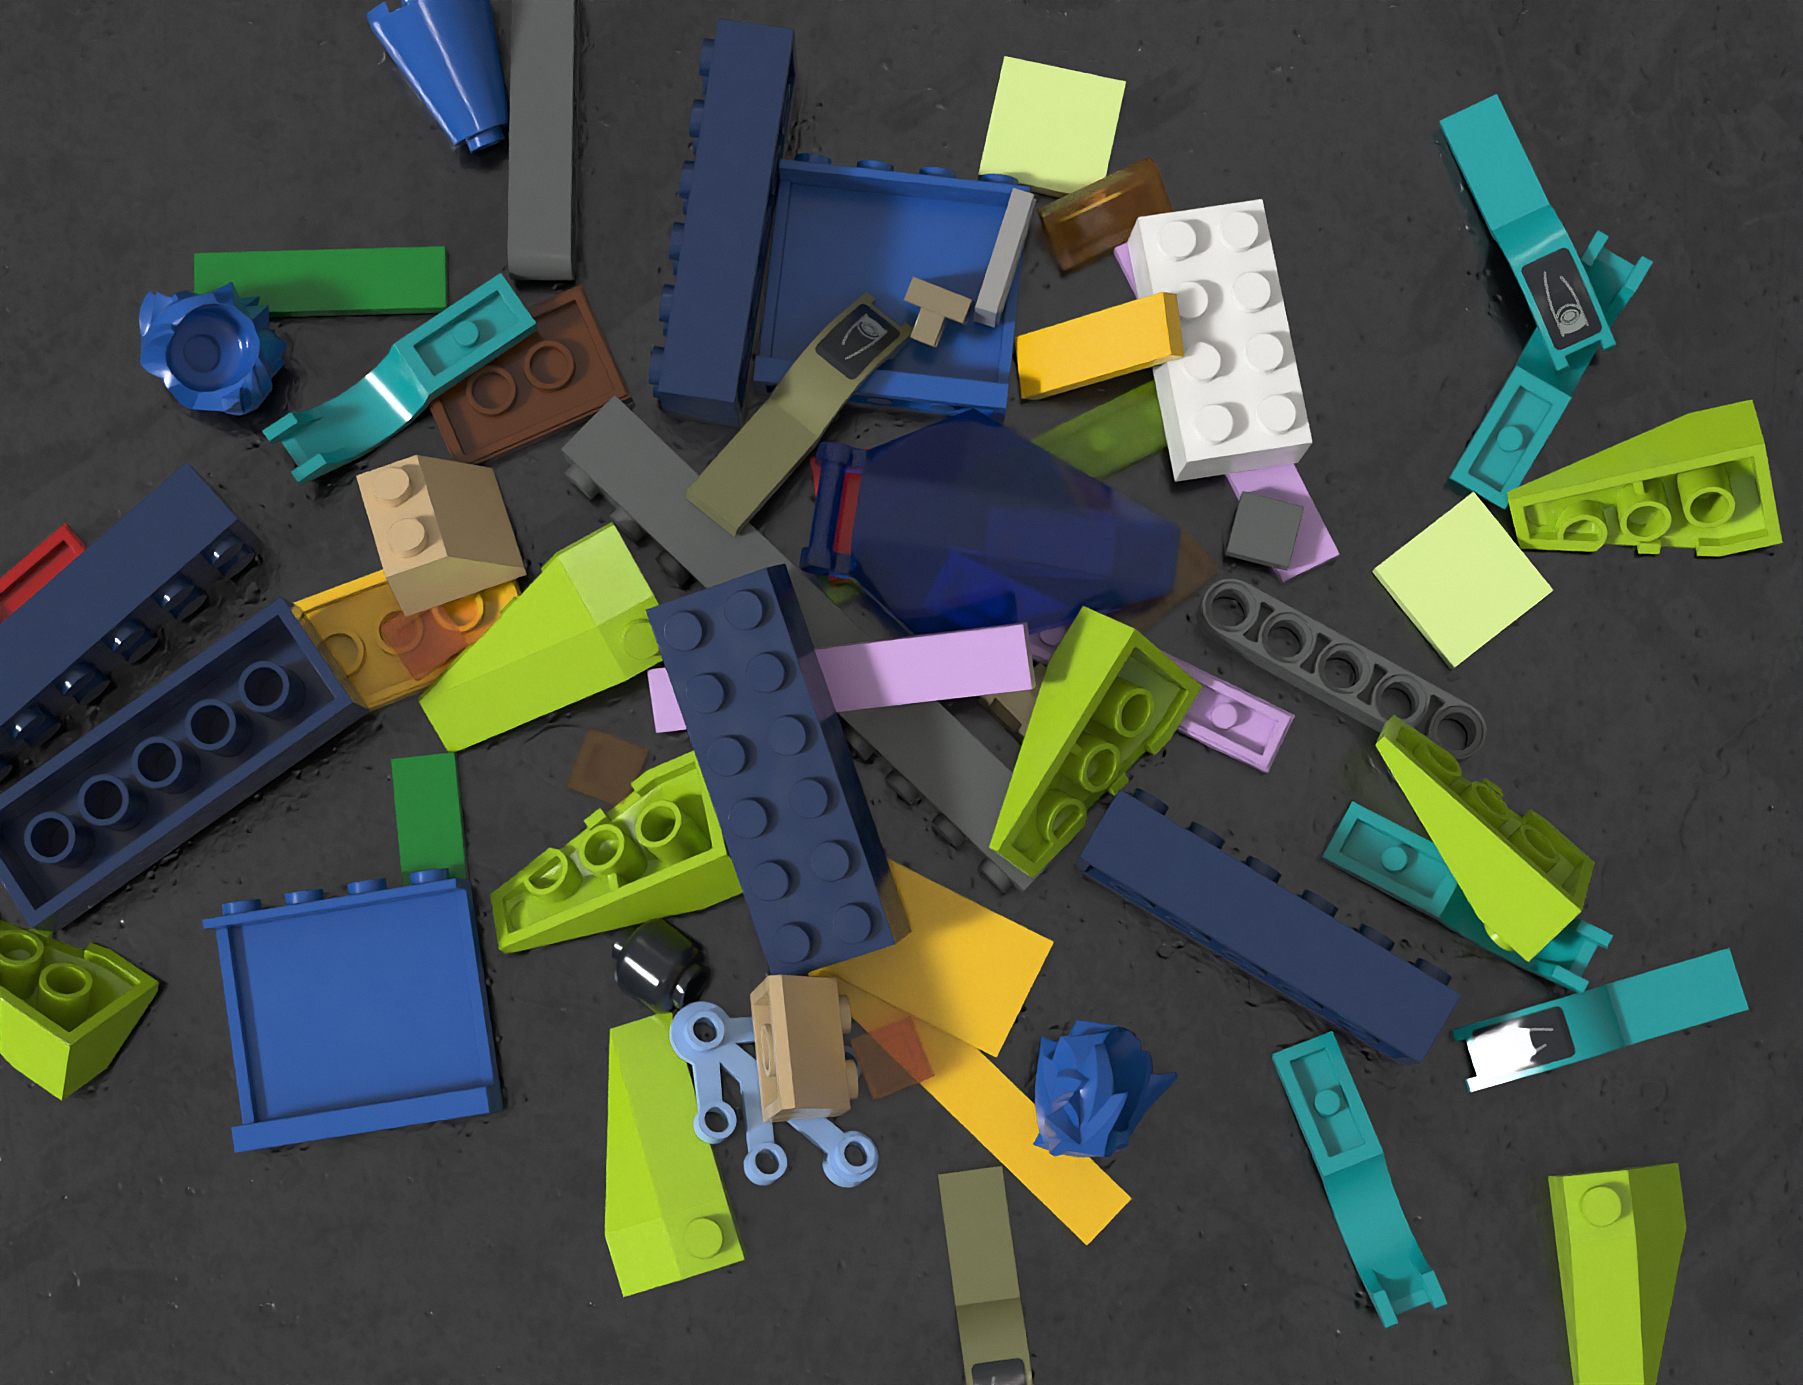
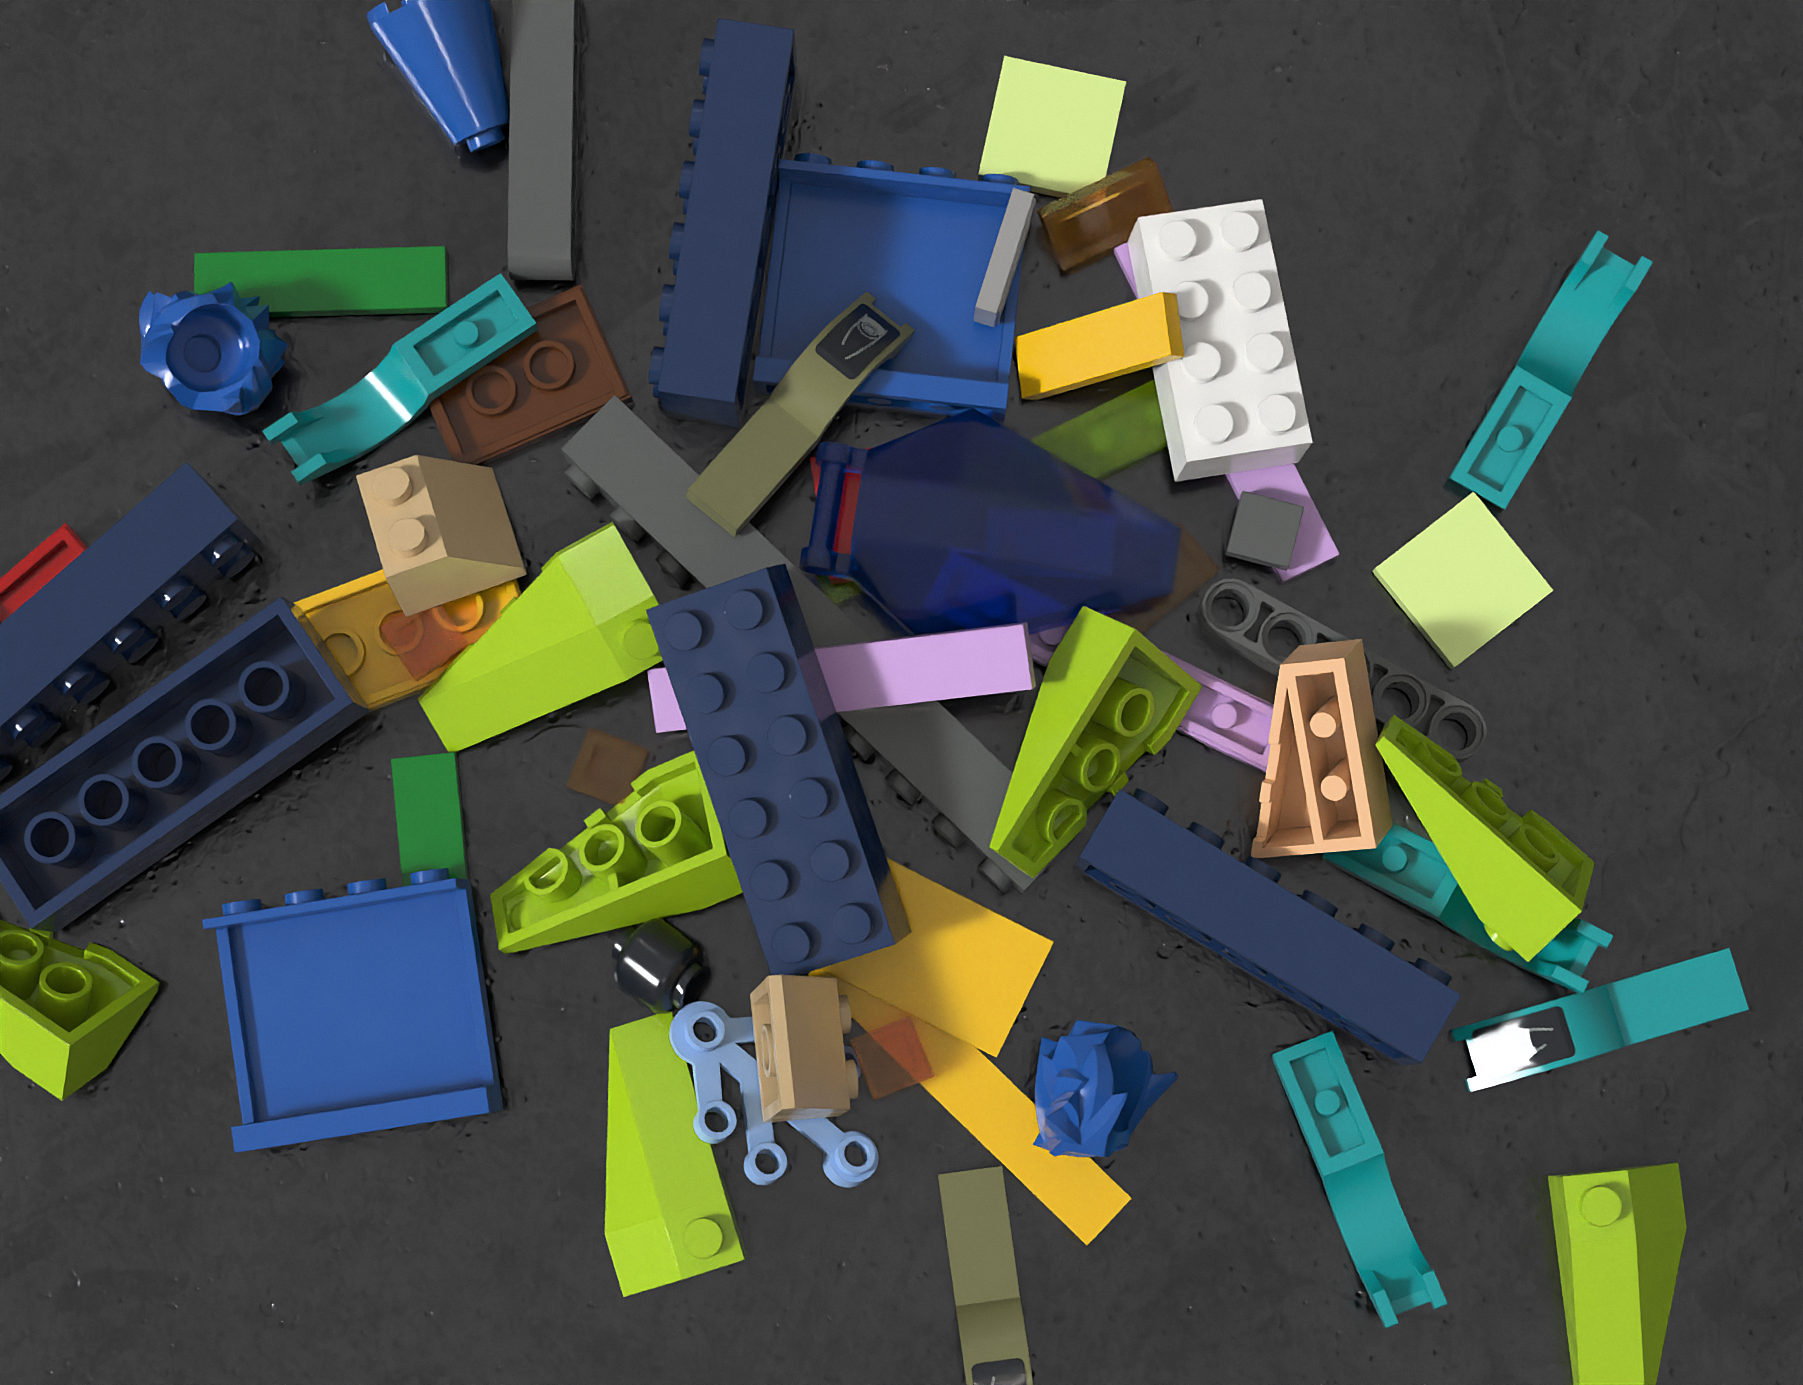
(936, 309): dark tan tile -> none
(1014, 708): dark tan tile -> none
(1323, 765): none -> light nougat wedge
(1527, 230): teal piece -> none
(1676, 486): lime wedge -> none

